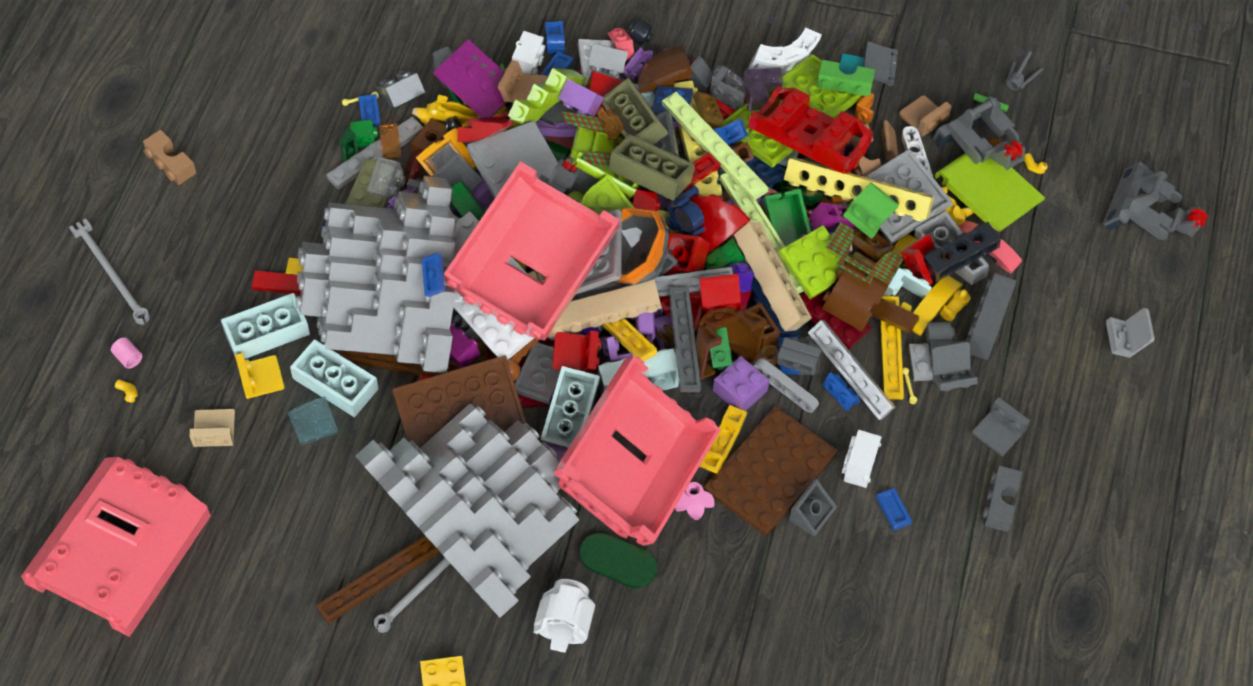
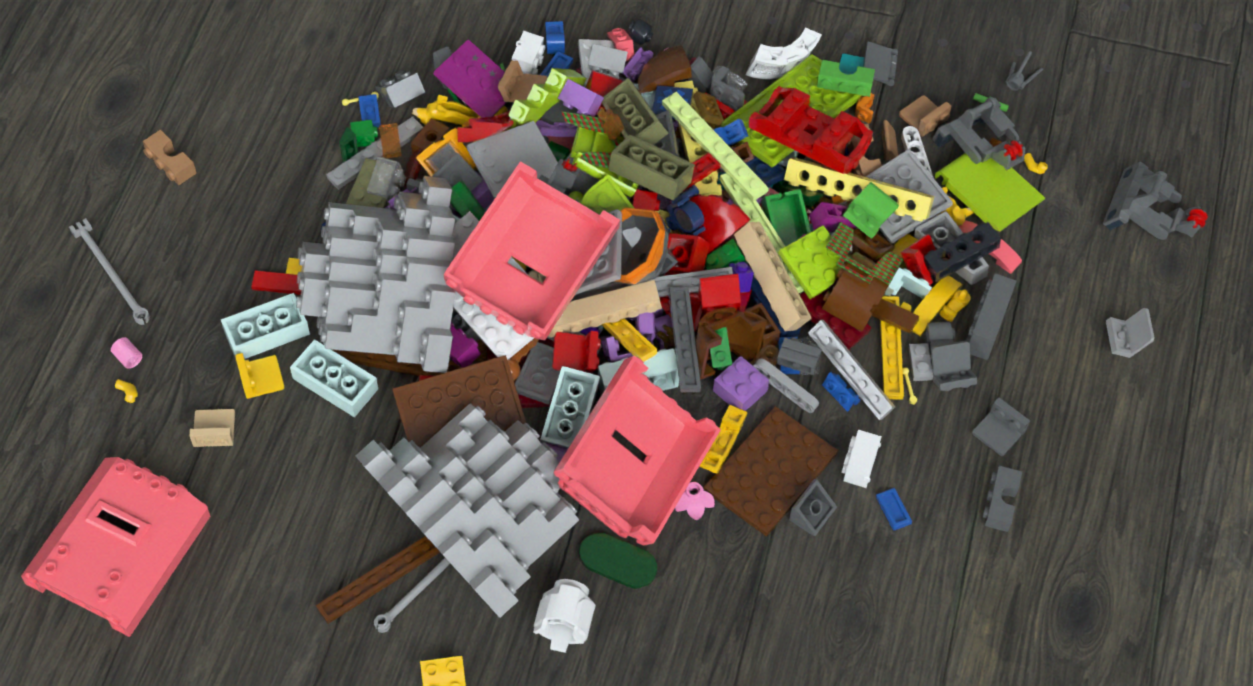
(313, 421): clear light blue plate -> none
(433, 275): blue plate -> none
(452, 123): black bush -> none
(760, 85): clear purple brick -> none

